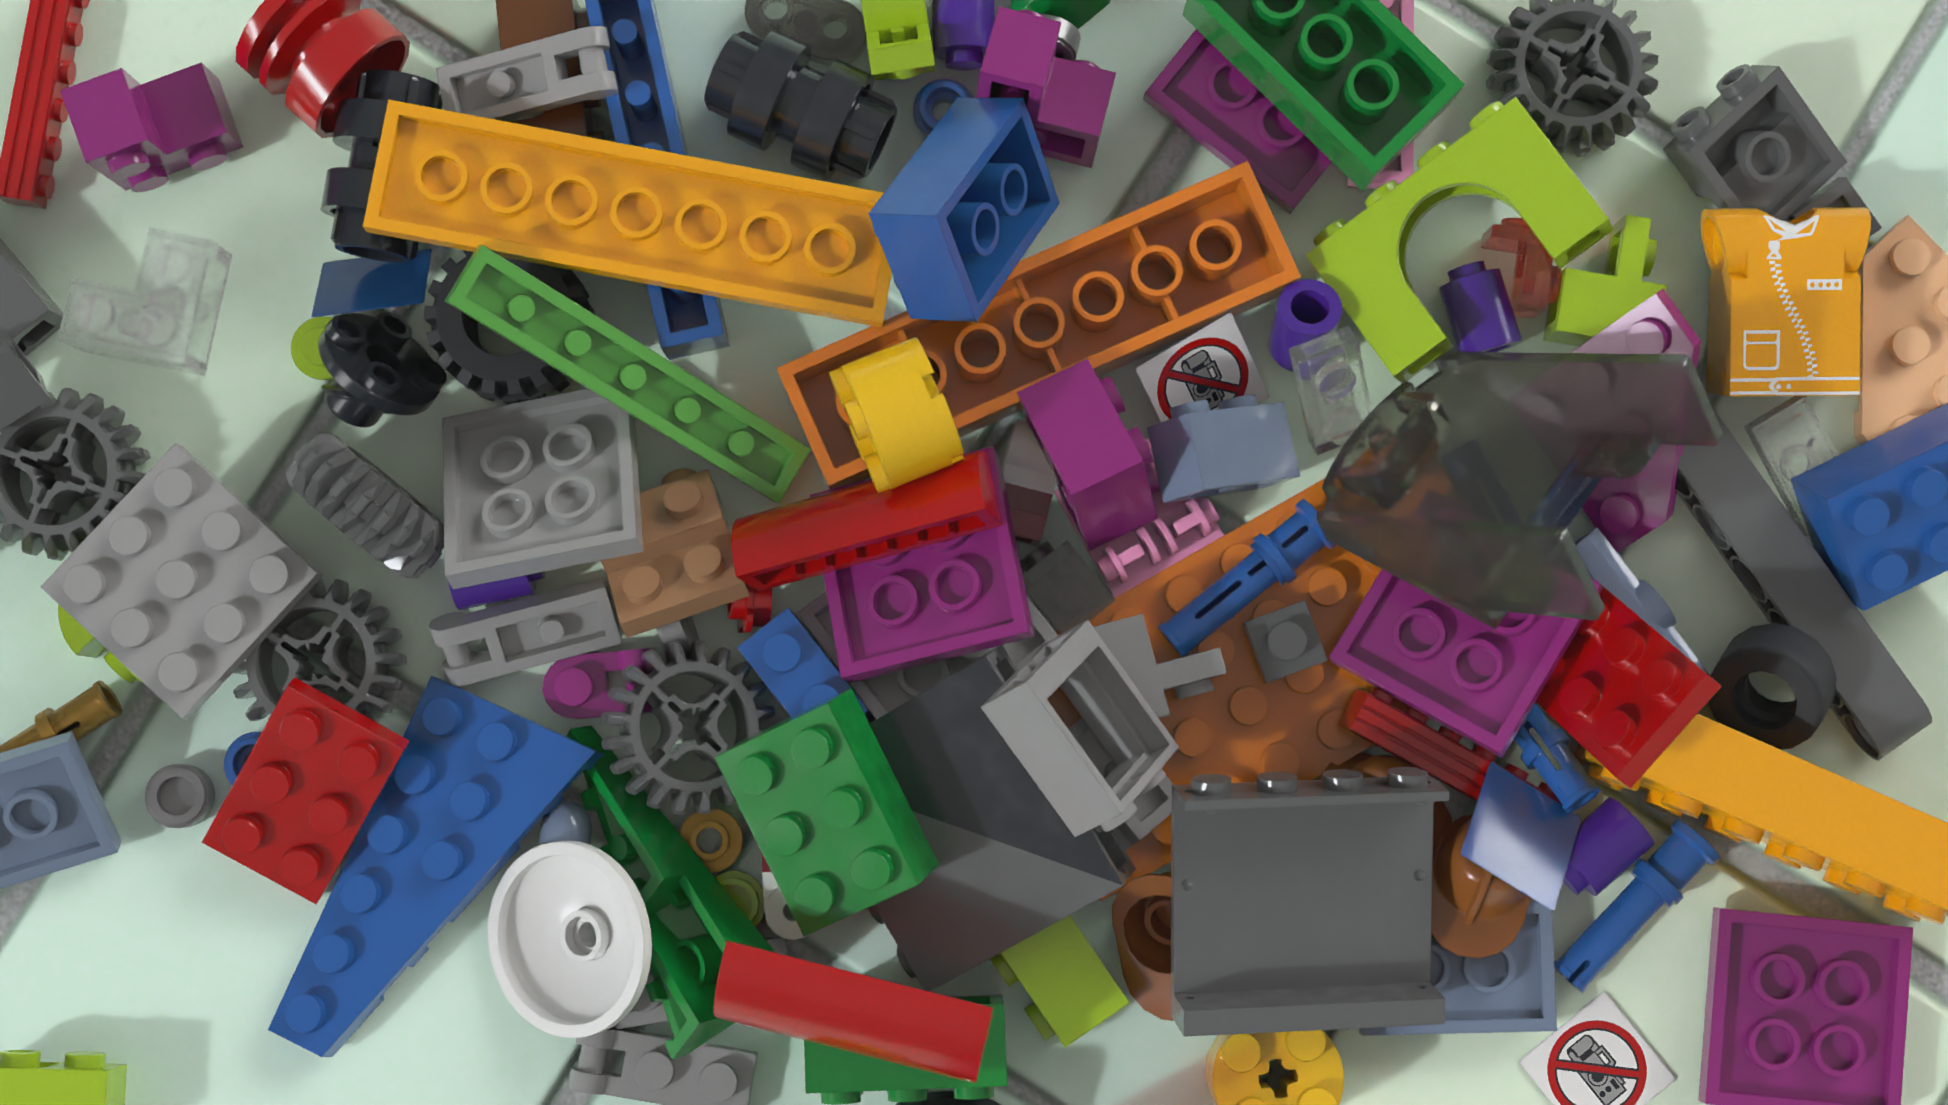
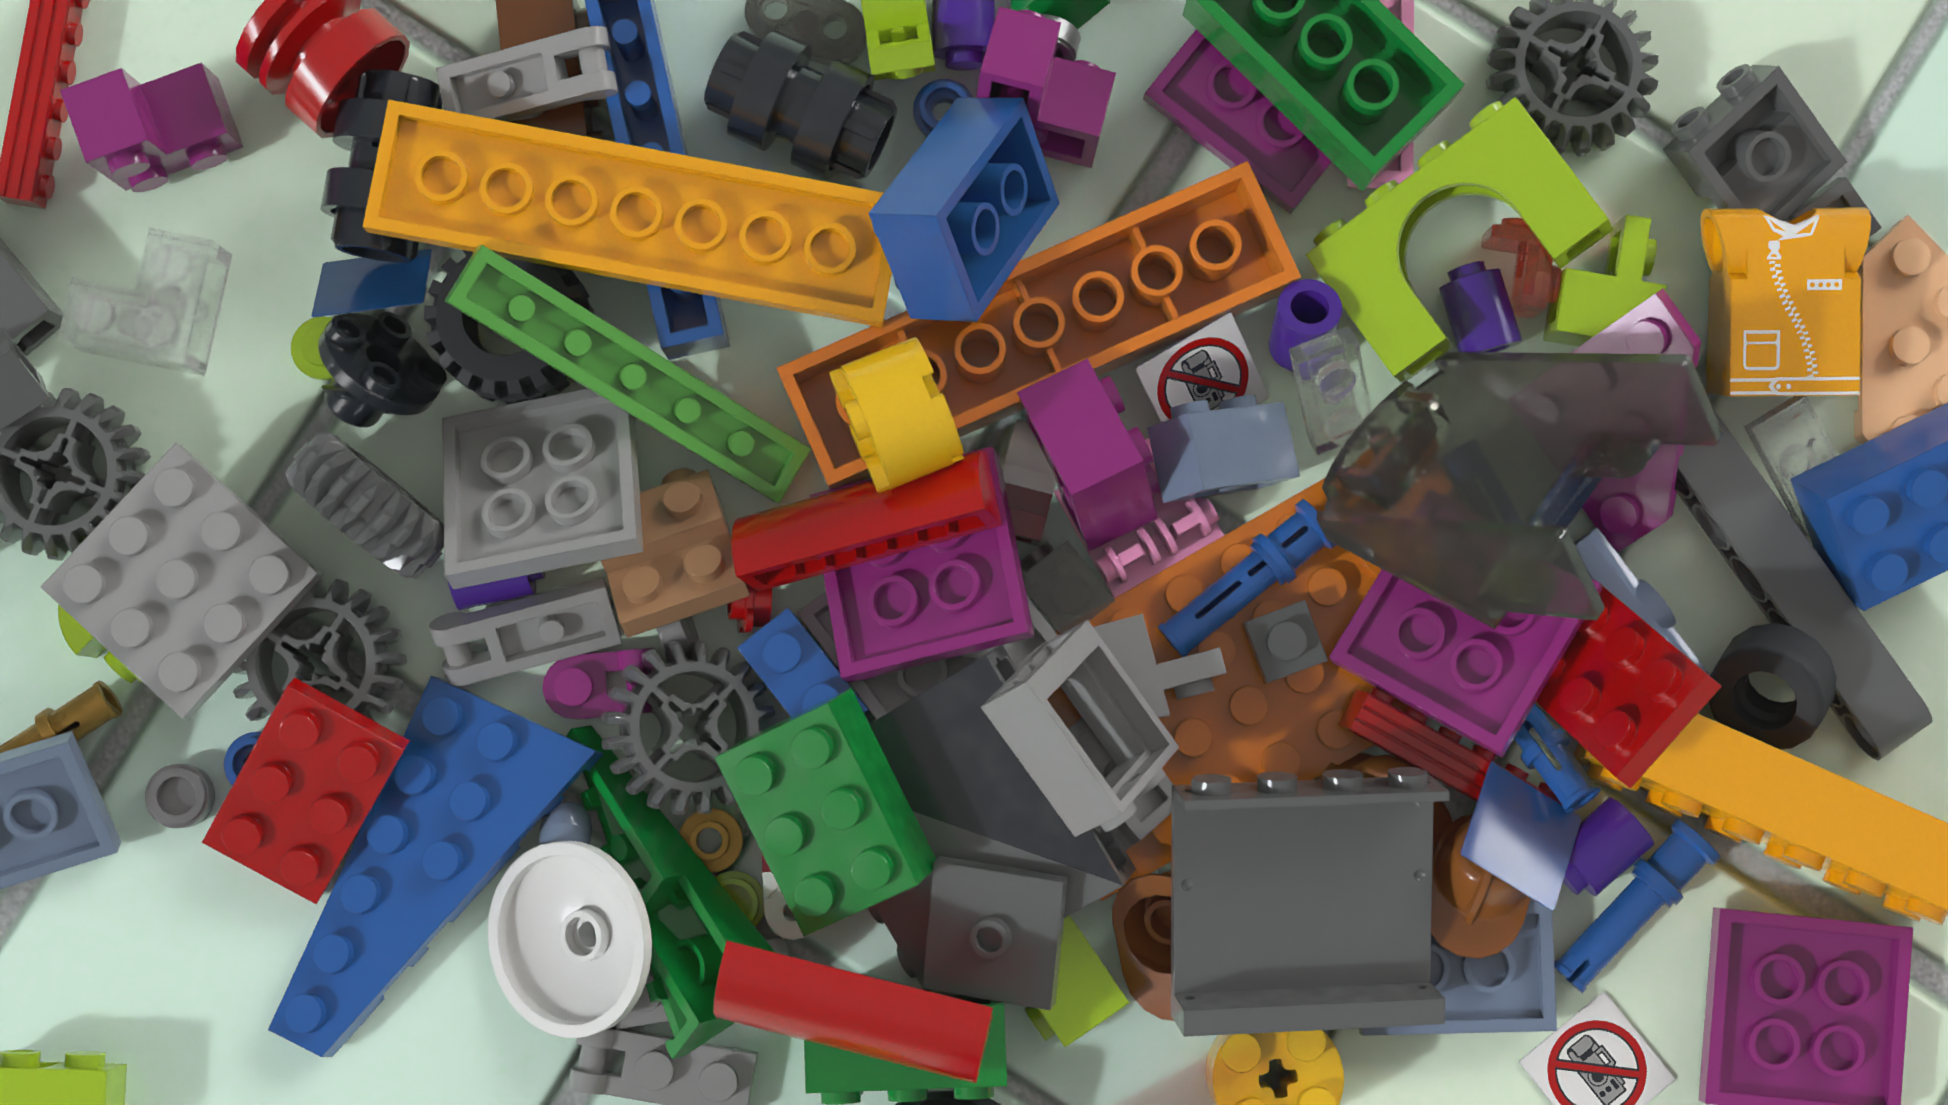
(995, 932): none -> dark grey plate

